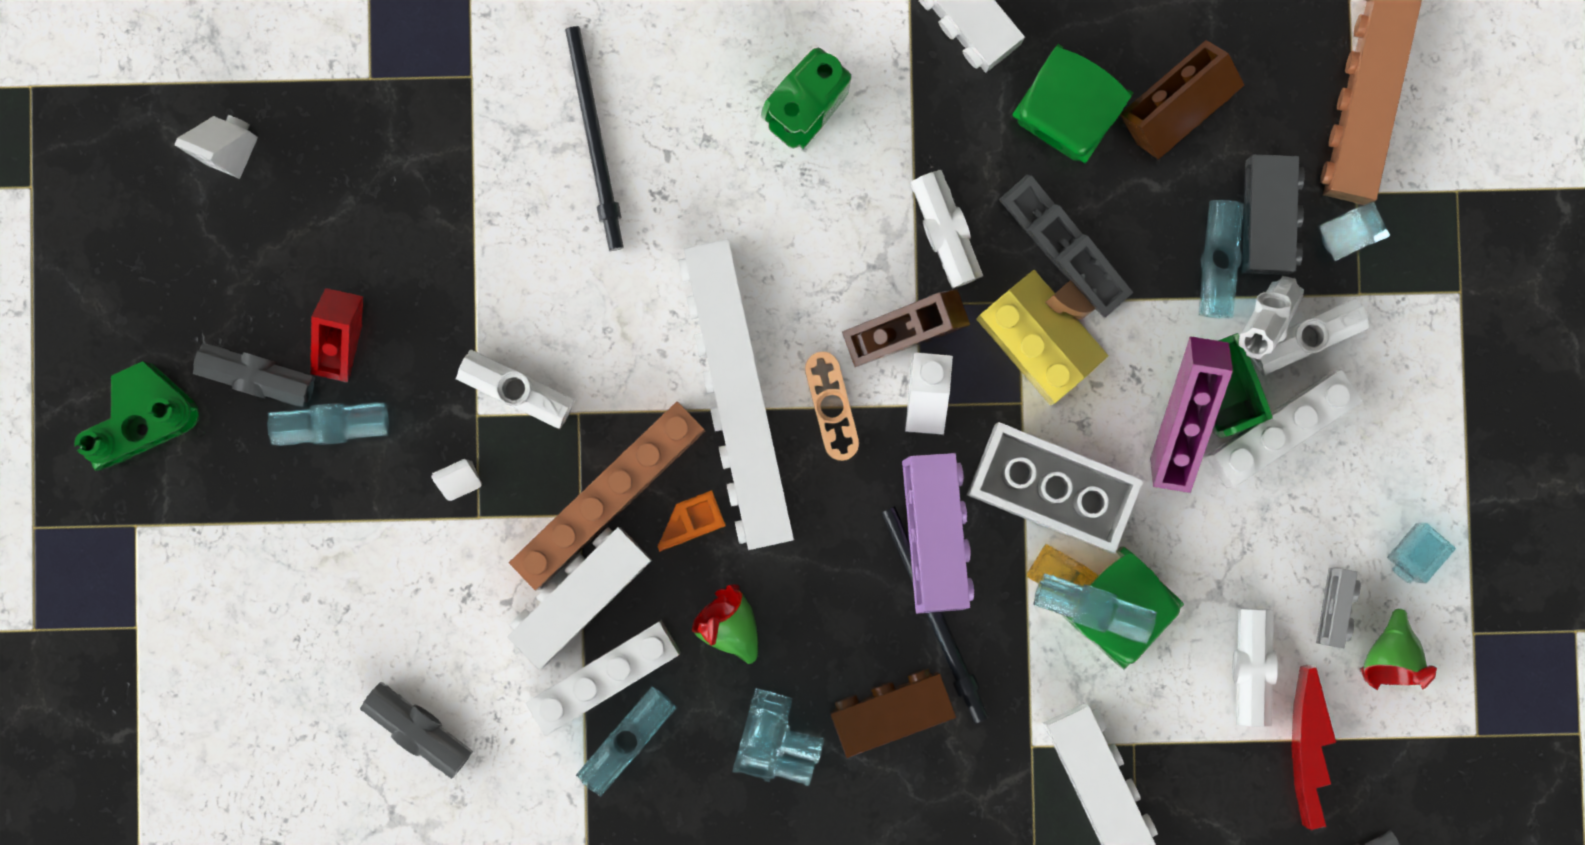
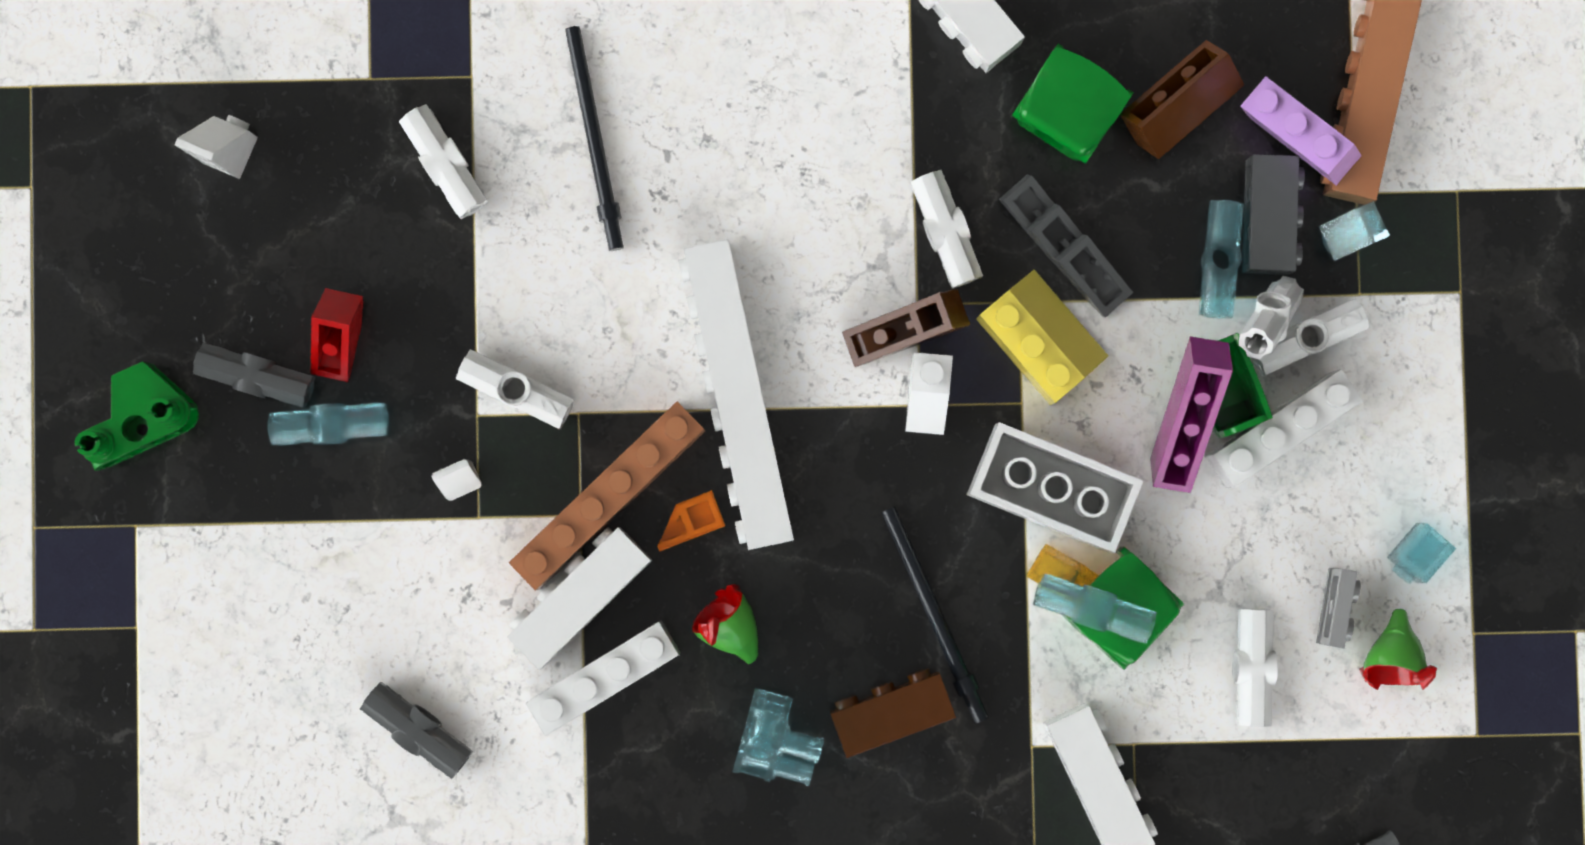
(443, 161): none -> white piece
(609, 758): clear light blue piece -> none
(806, 98): green piece -> none
(833, 376): light nougat beam -> none
(937, 533): lavender brick -> none
(1070, 301): medium nougat tile -> none
(1301, 130): none -> lavender brick
(1309, 732): red slope -> none

